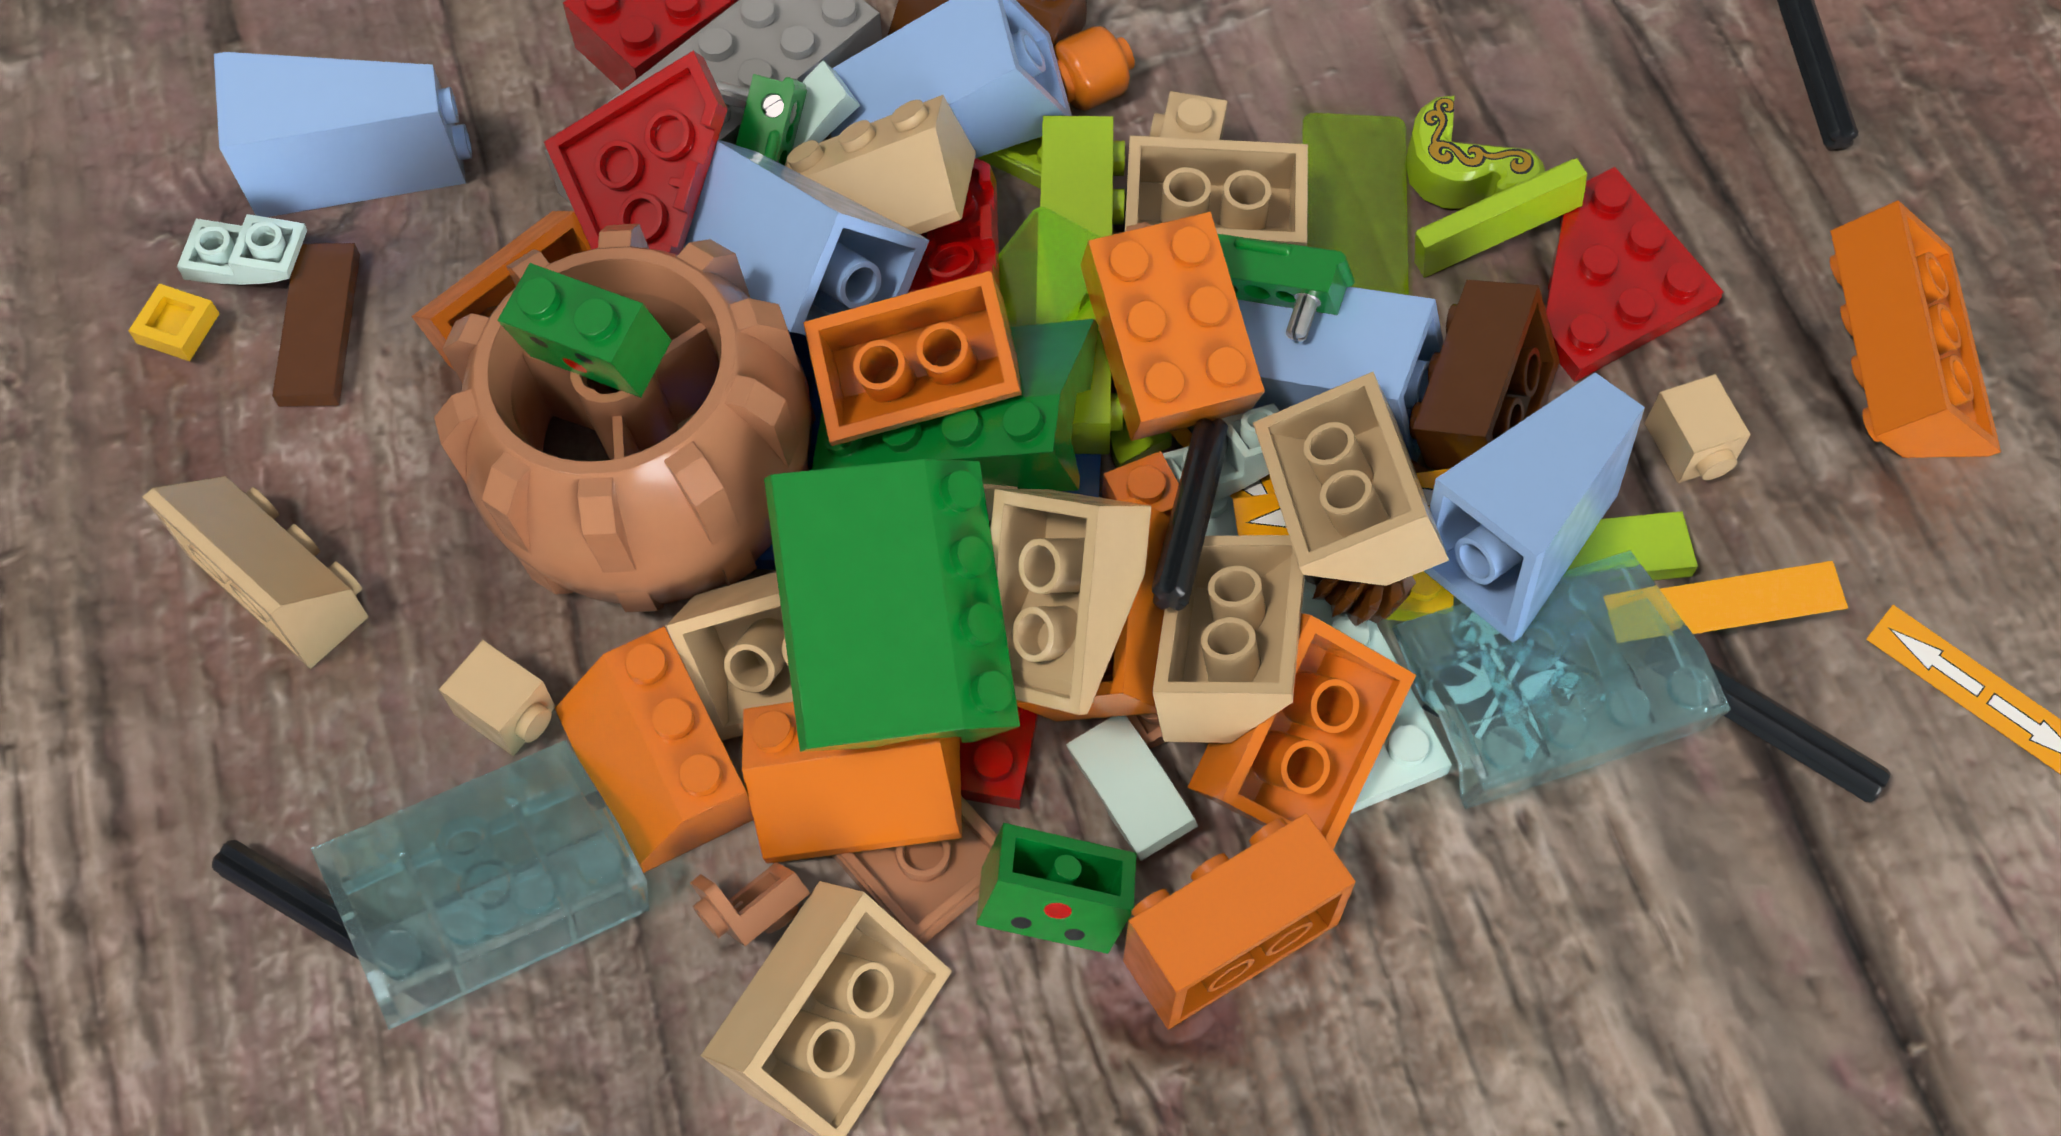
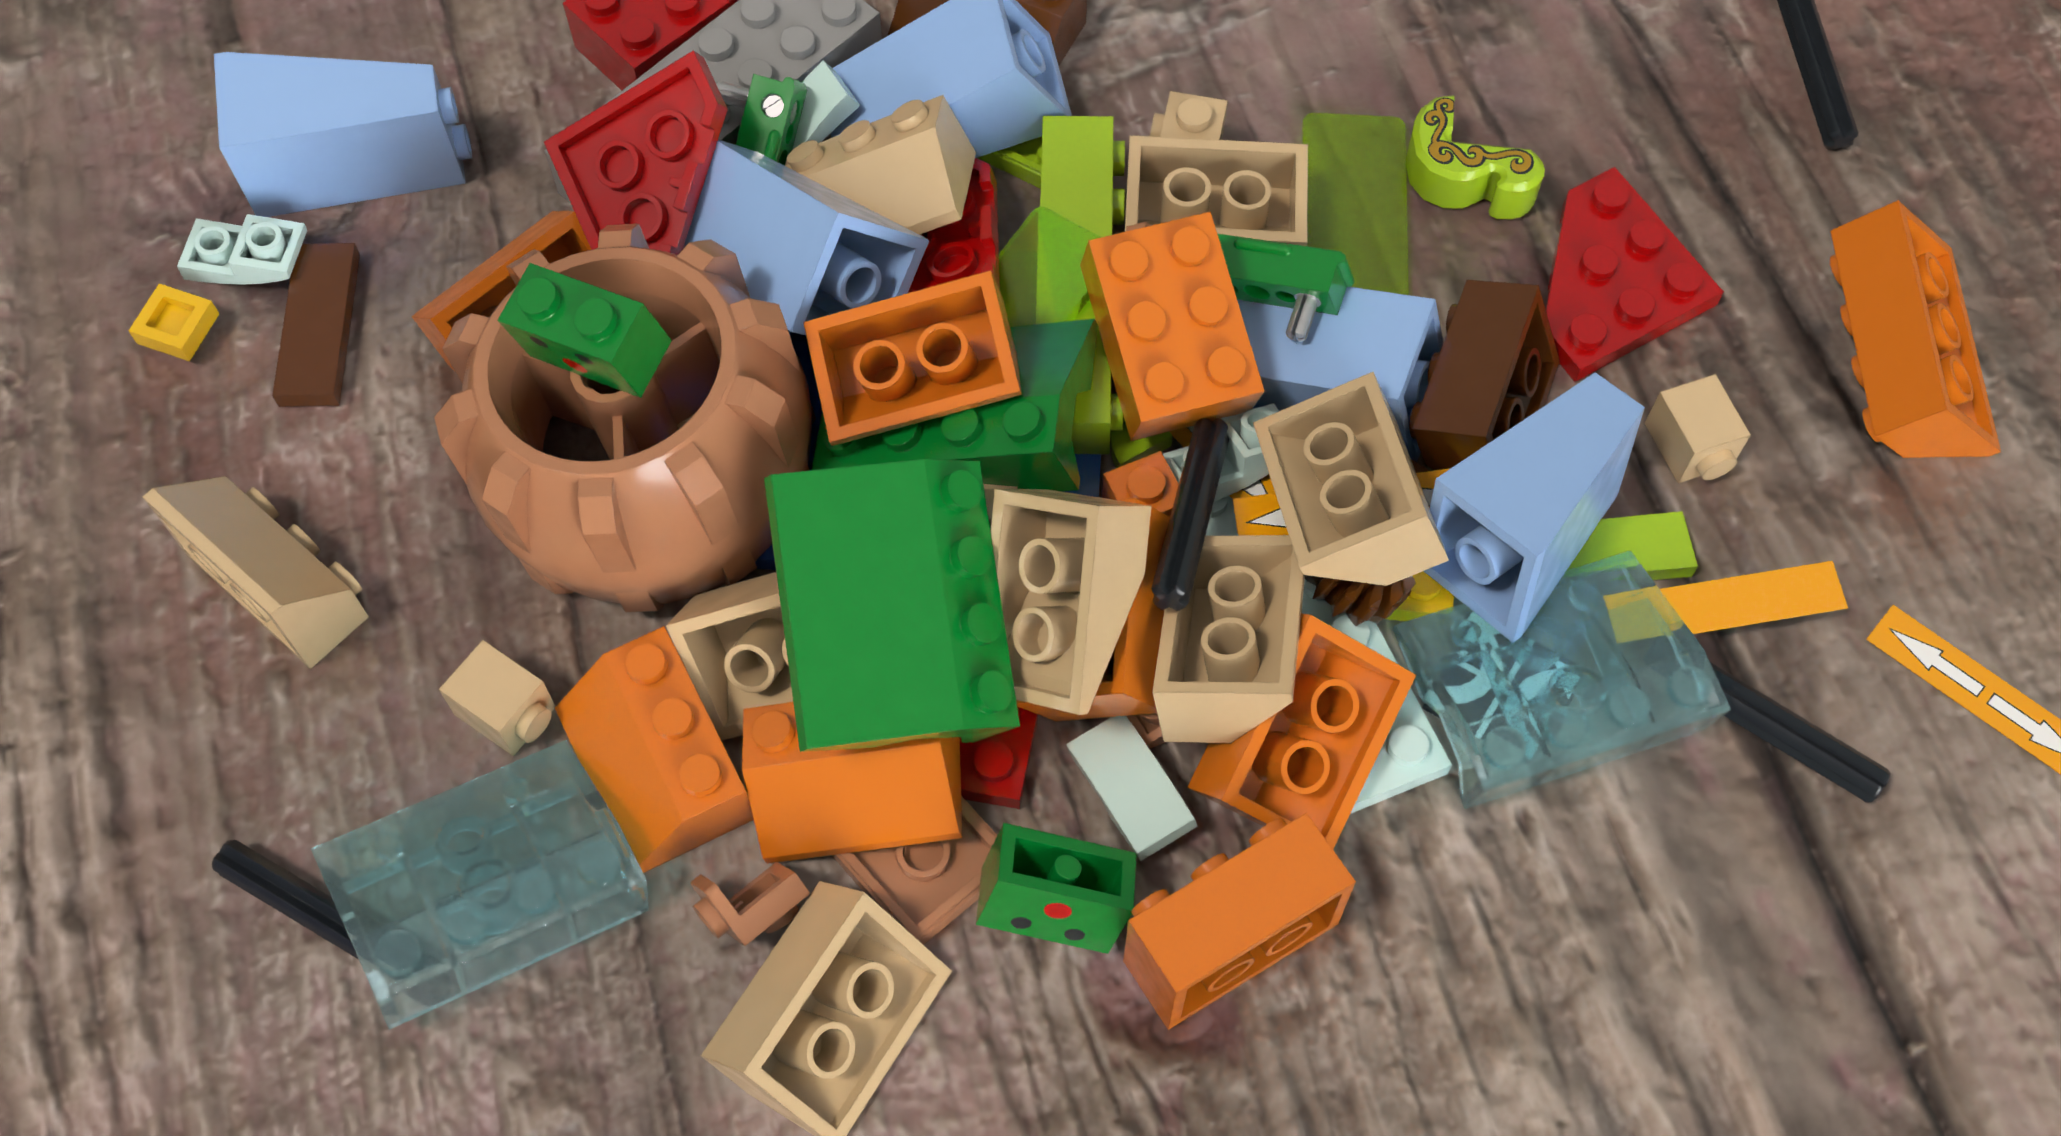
(1094, 67): orange head -> none
(1500, 217): lime tile -> none

